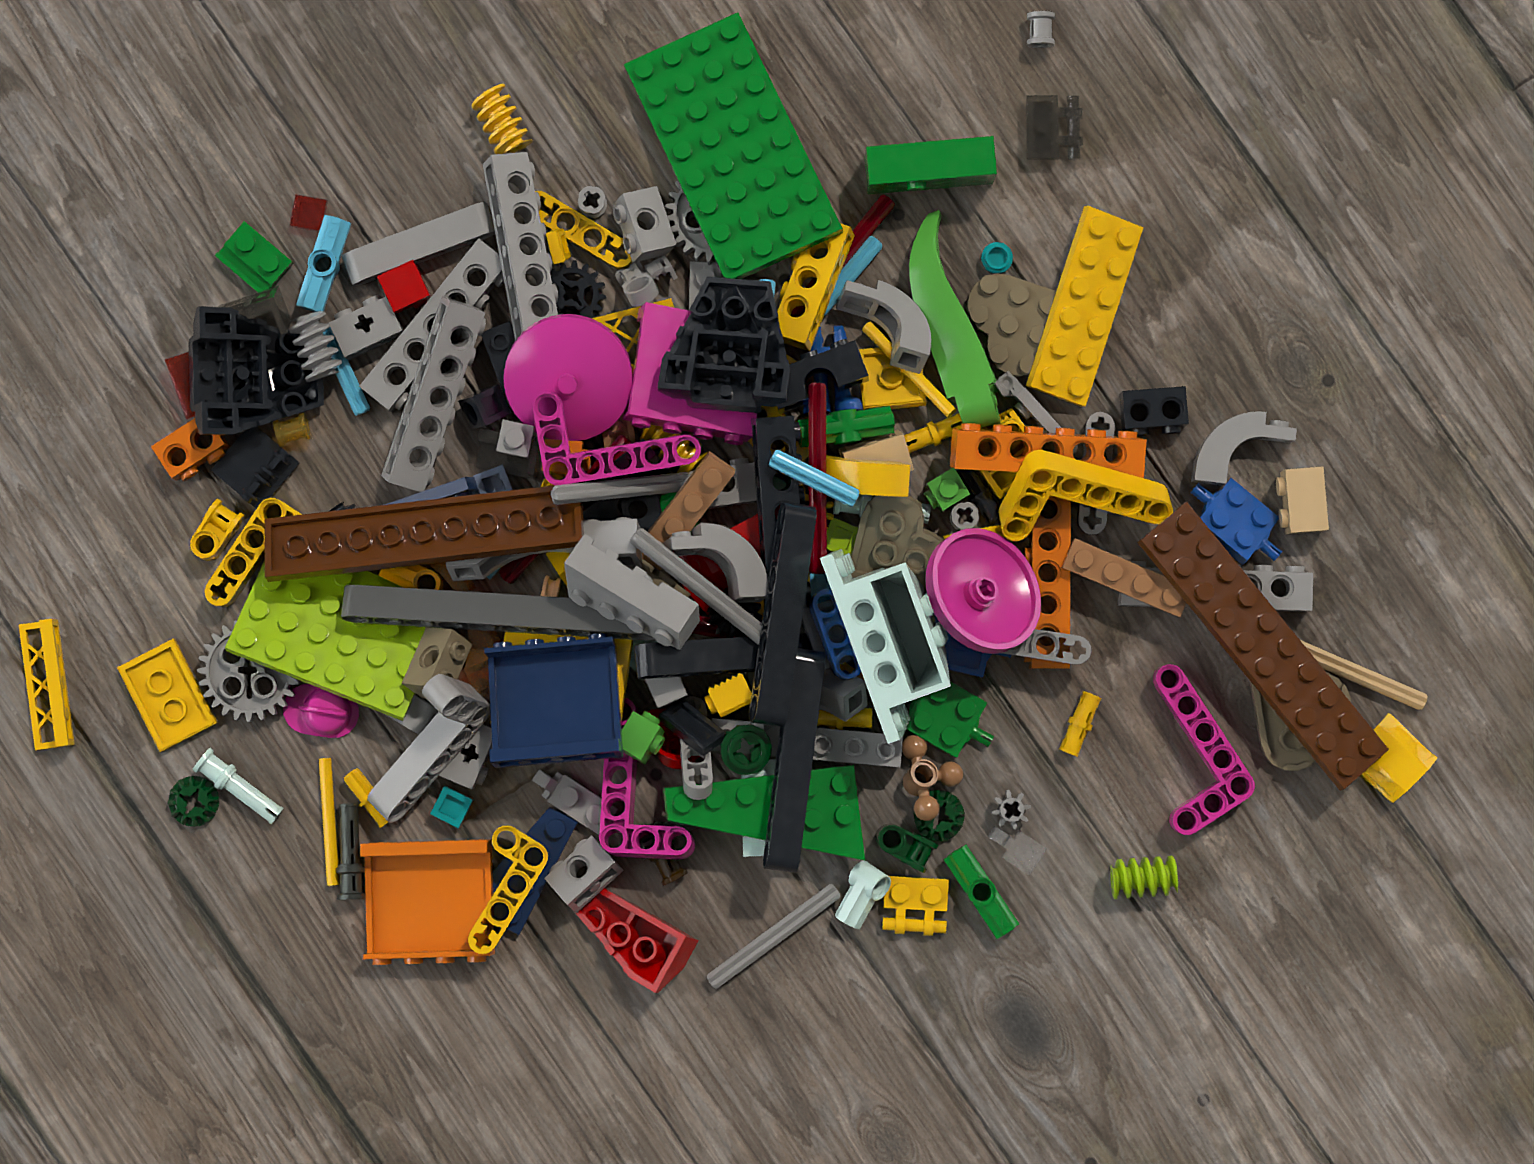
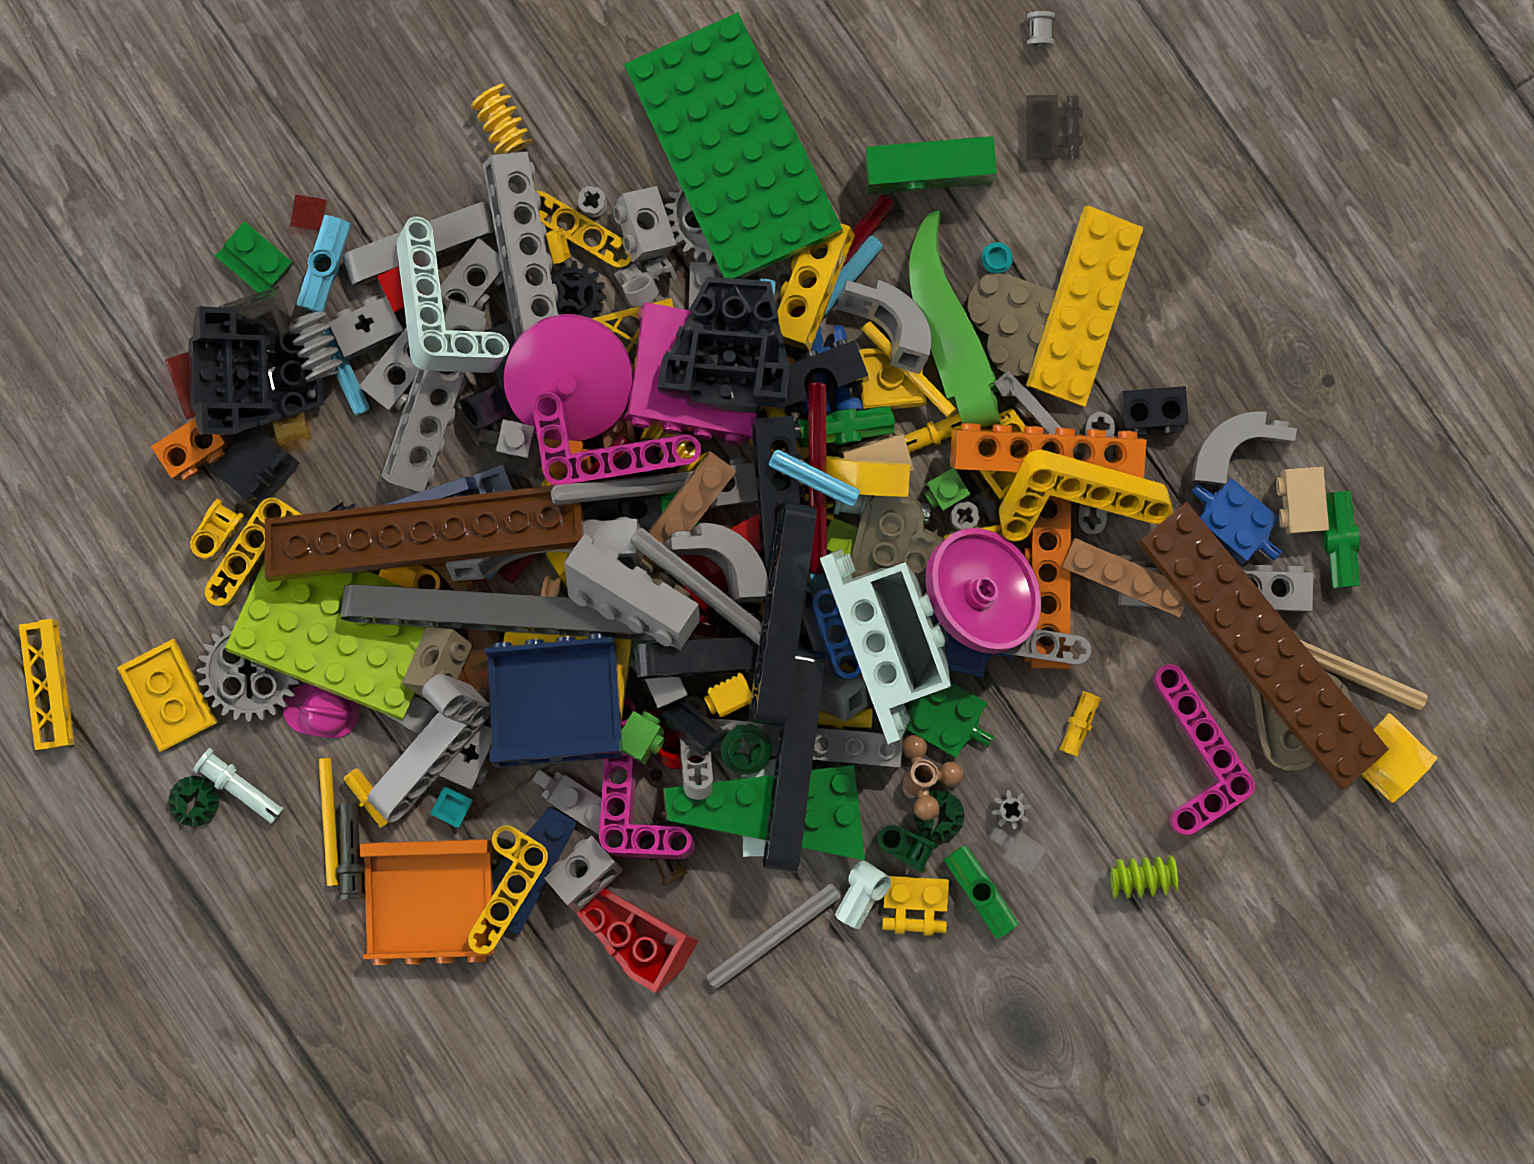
(429, 308): none -> light aqua beam
(1342, 540): none -> green piece

